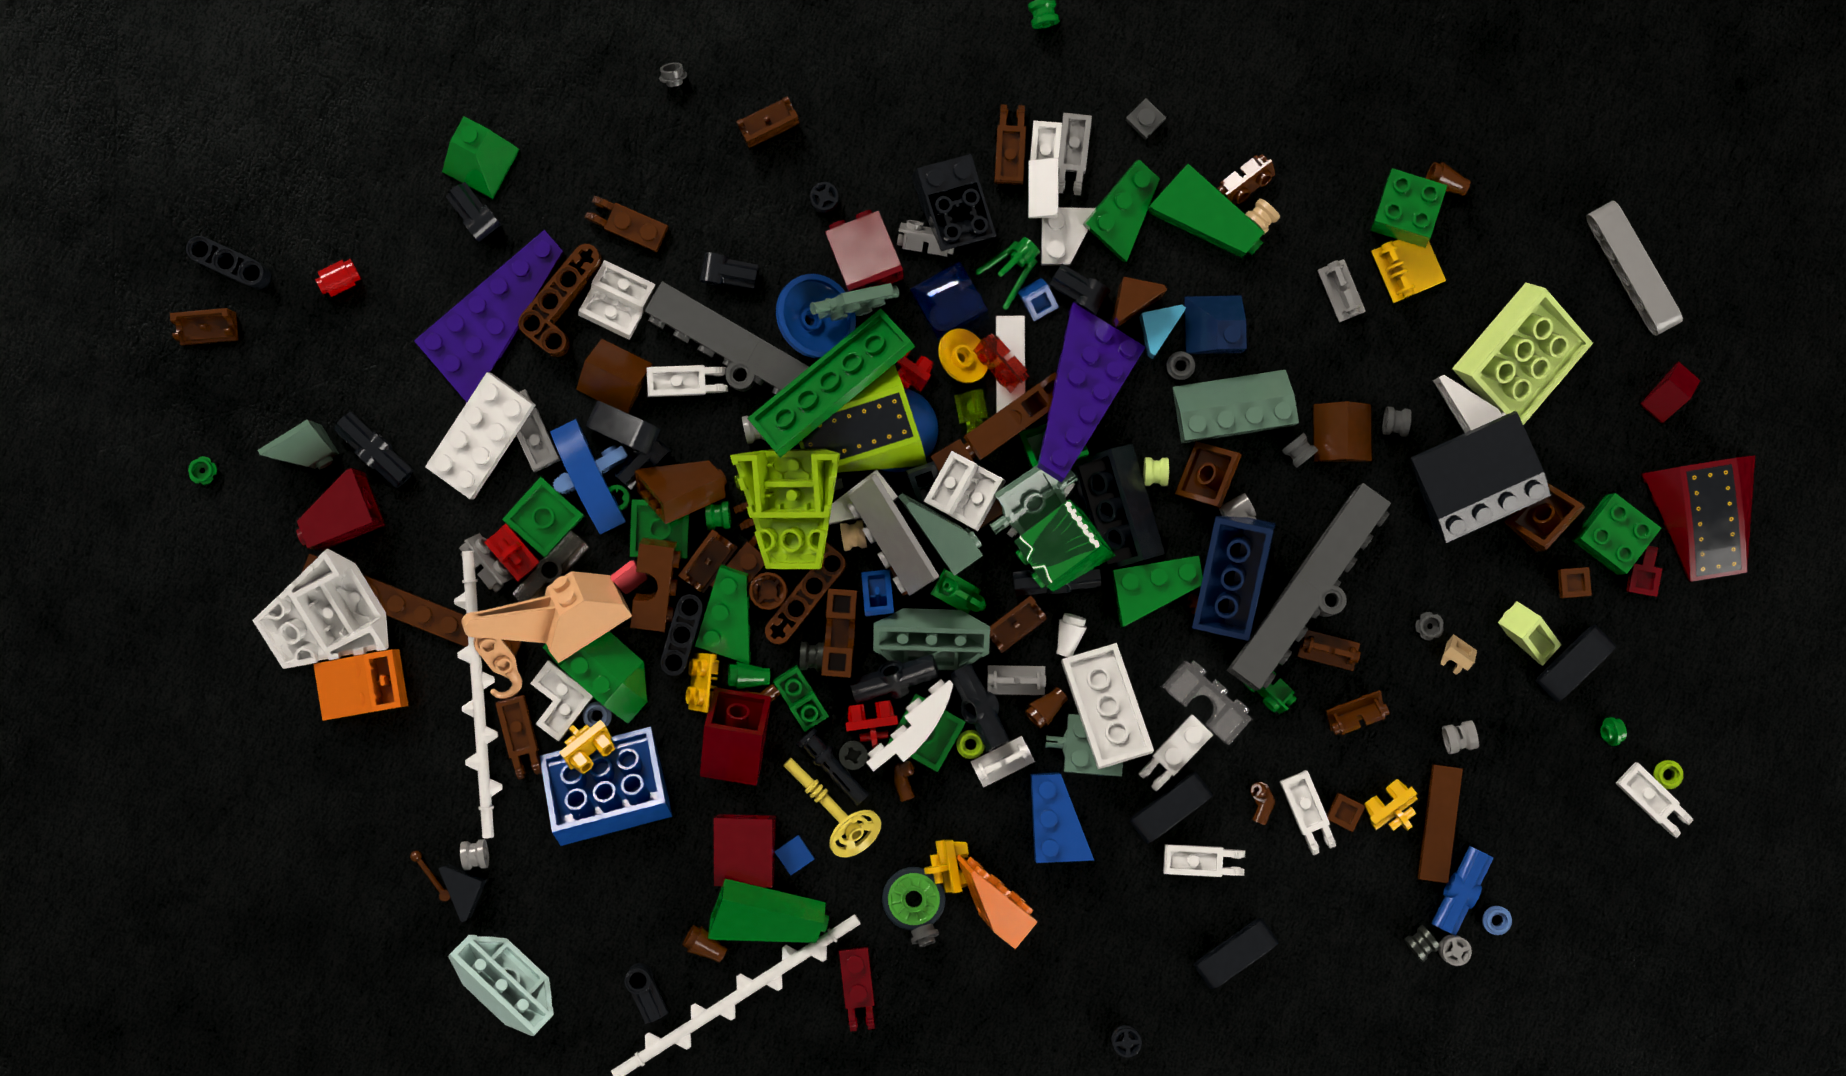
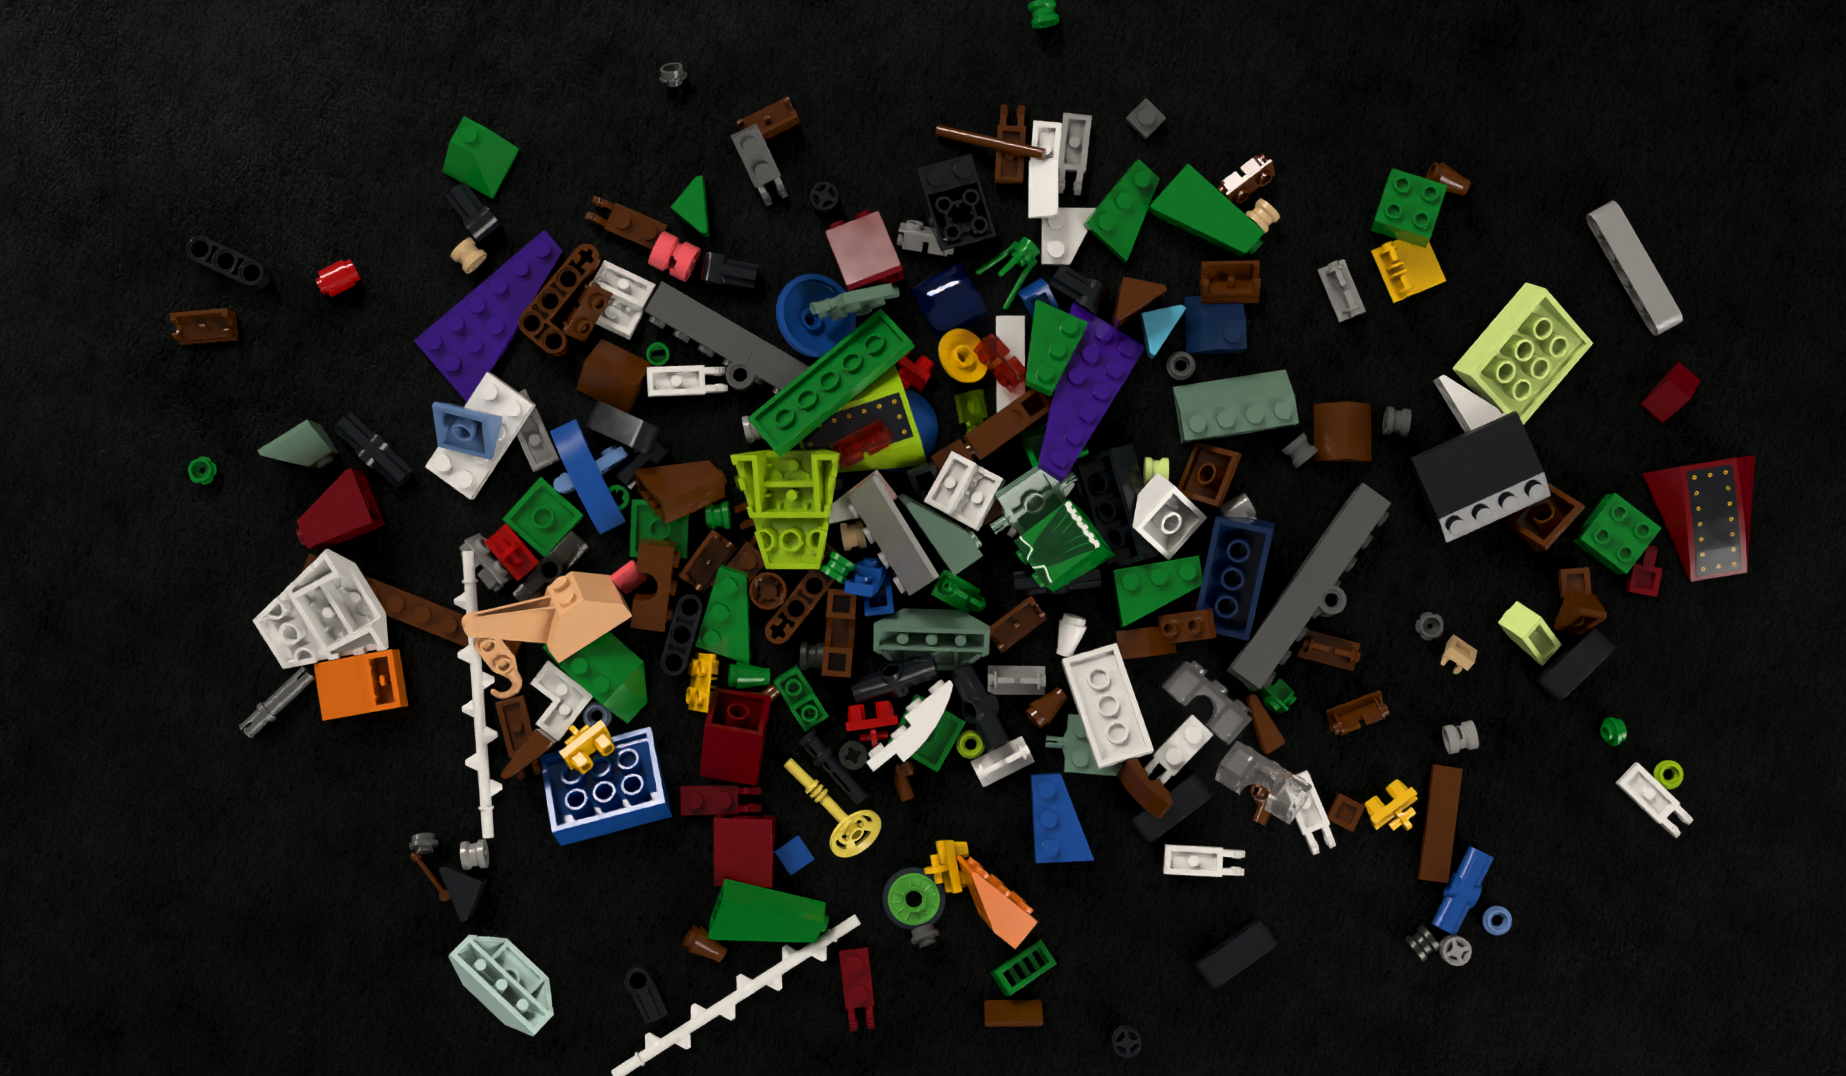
(275, 703): none -> dark grey pin
(423, 843): none -> dark grey plate
(466, 429): none -> medium blue slope
(468, 255): none -> tan wheel
(534, 747): none -> reddish brown slope
(582, 319): none -> reddish brown hinge
(658, 359): none -> green hinge
(674, 256): none -> coral wheel
(692, 206): none -> green slope
(716, 799): none -> dark red hinge
(758, 161): none -> dark grey hinge
(838, 567): none -> green wheel
(866, 578): none -> blue slope
(871, 437): none -> clear red hinge
(990, 142): none -> reddish brown bar
(1001, 980): none -> green slope
(1013, 1013): none -> reddish brown slope
(1051, 346): none -> green wing
(1142, 643): none -> reddish brown slope
(1149, 794): none -> reddish brown slope
(1165, 516): none -> white slope
(1187, 626): none -> reddish brown plate
(1229, 282): none -> reddish brown hinge
(1246, 767): none -> clear arch
(1266, 730): none -> reddish brown slope
(1579, 613): none -> reddish brown slope

